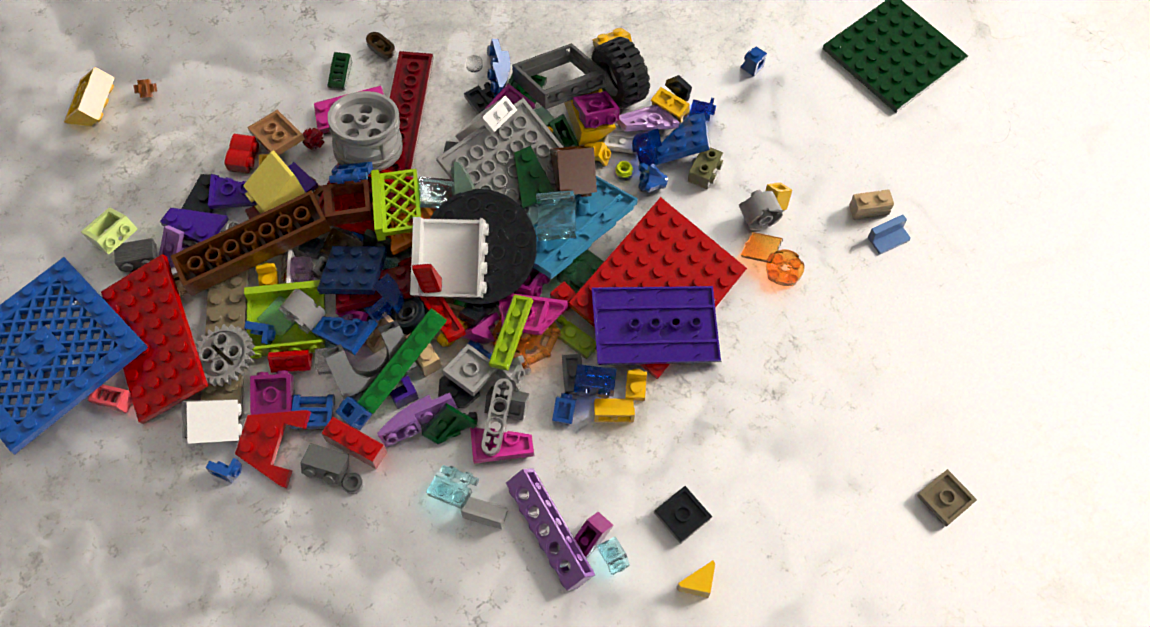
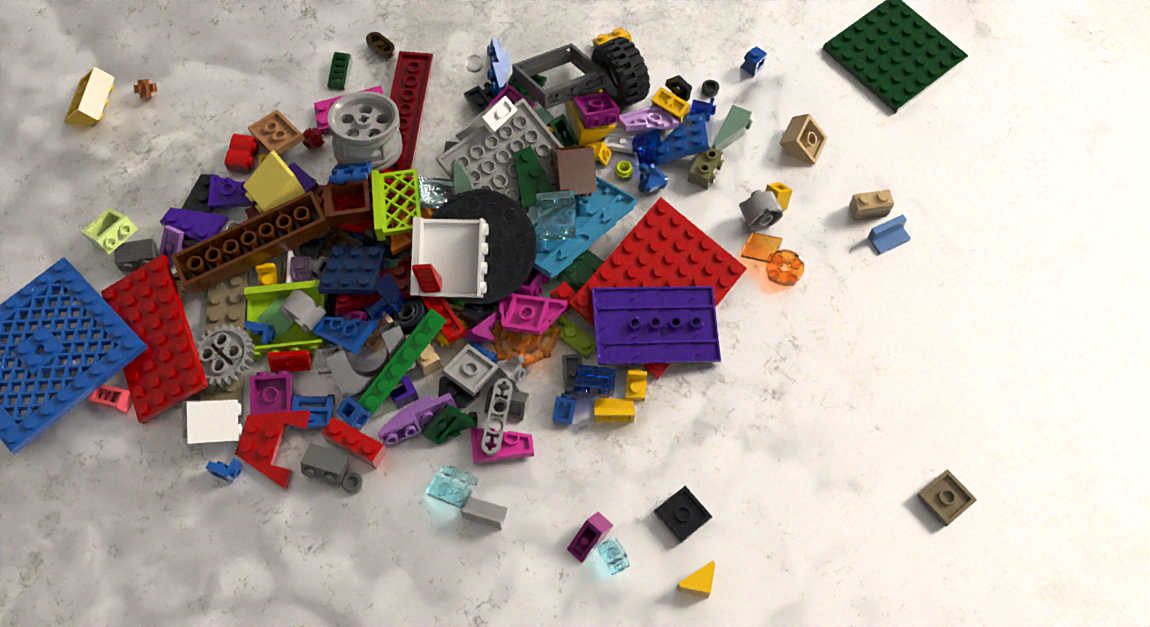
(330, 305): none -> black axle
(510, 332): lime tile -> none
(559, 533): medium lavender brick -> none
(710, 88): none -> pearl dark grey tile
(733, 127): none -> sand green slope
(803, 139): none -> tan slope

